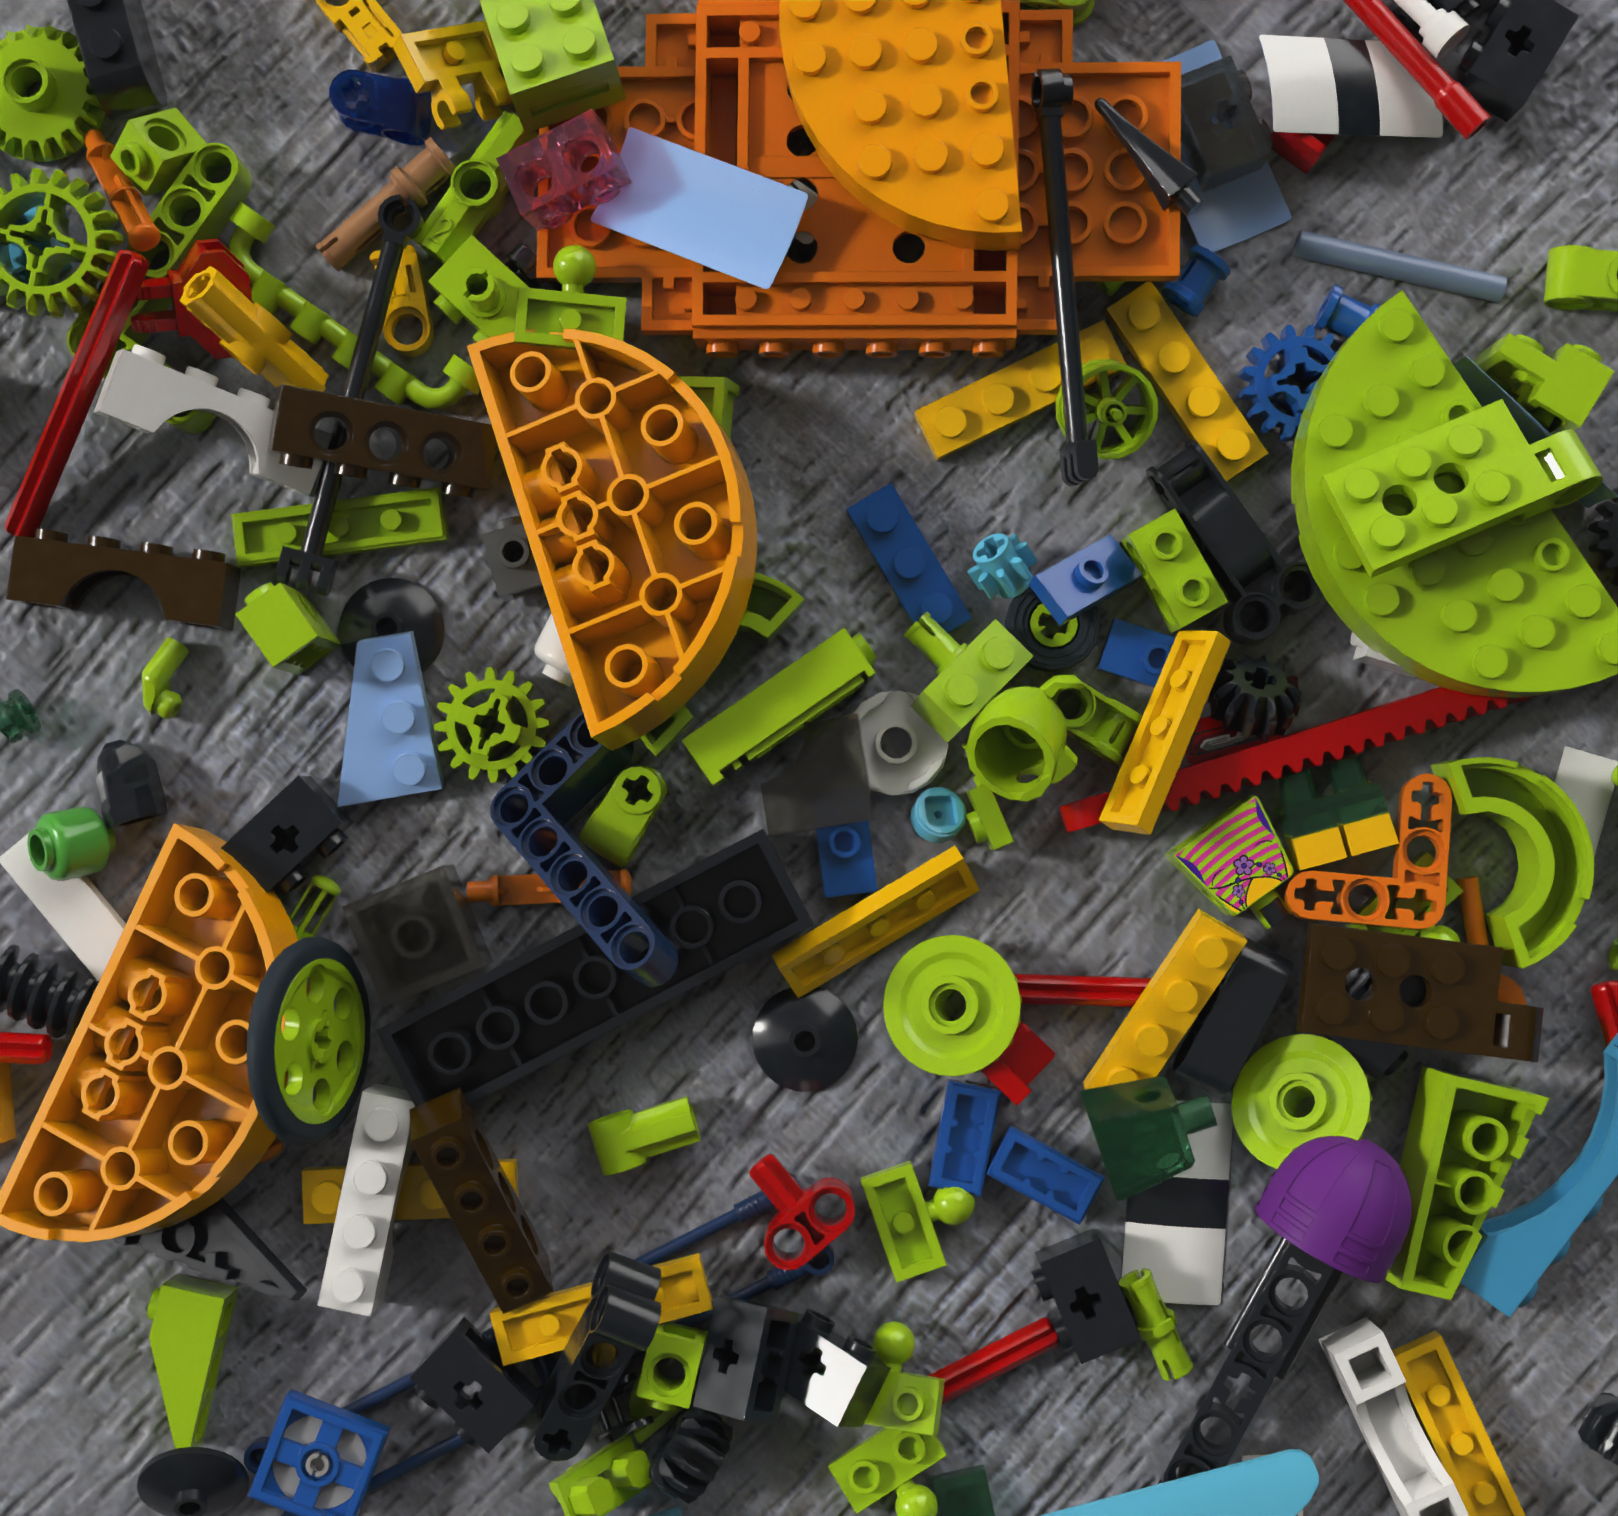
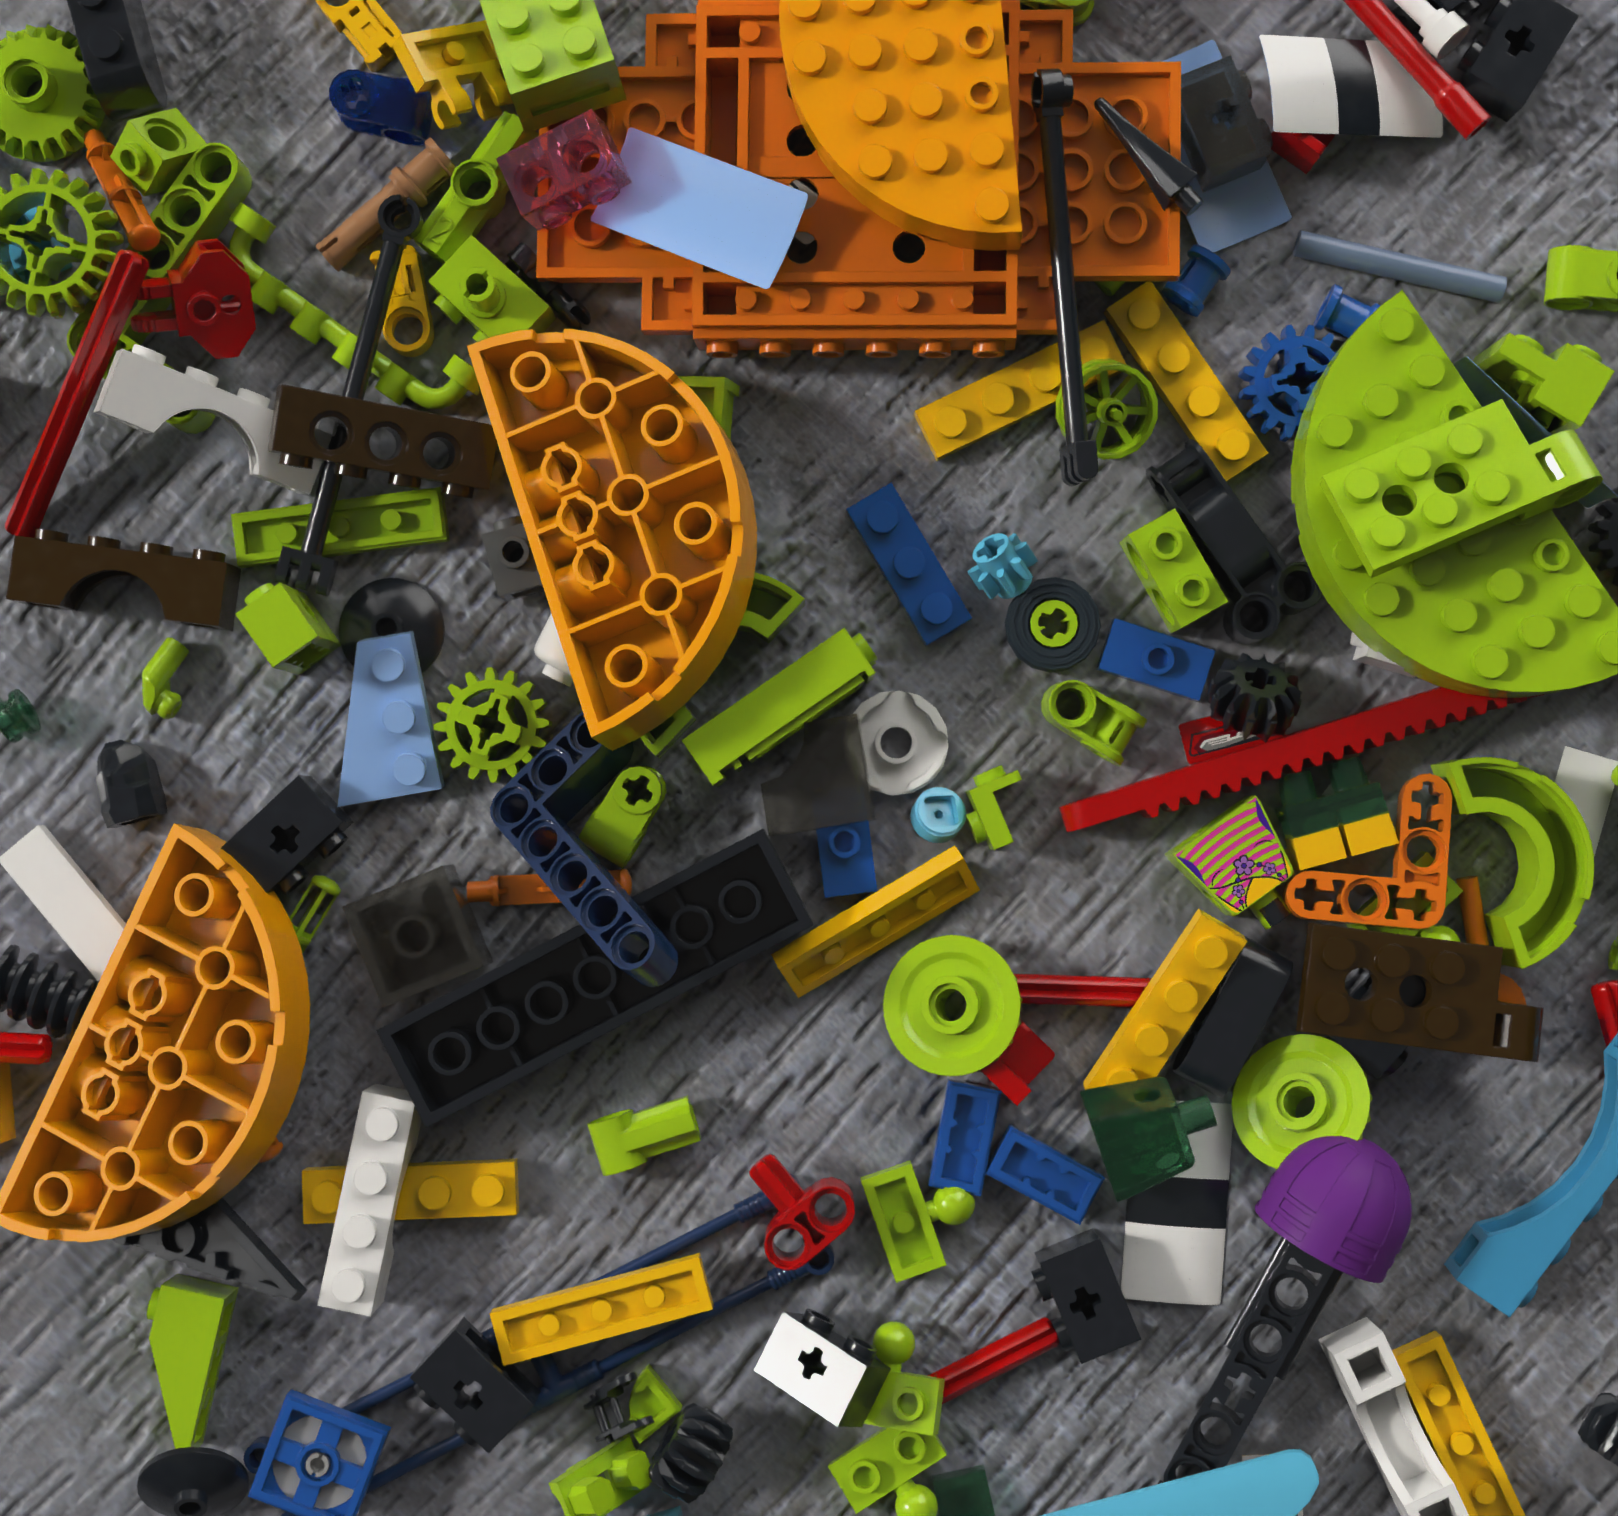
(70, 843): bright green head -> none
(250, 332): yellow piece -> none
(308, 1041): wedge -> none
(480, 1200): dark brown brick -> none
(568, 309): lime plate -> none
(610, 1329): black piece -> none
(674, 1342): lime brick -> none
(746, 1360): black brick -> none
(814, 1012): black dish -> none
(965, 673): lime brick -> none
(1021, 736): lime piece -> none
(1085, 579): blue plate -> none
(1156, 1324): lime pin -> none
(1164, 731): yellow plate -> none
(1455, 1162): lime wedge -> none

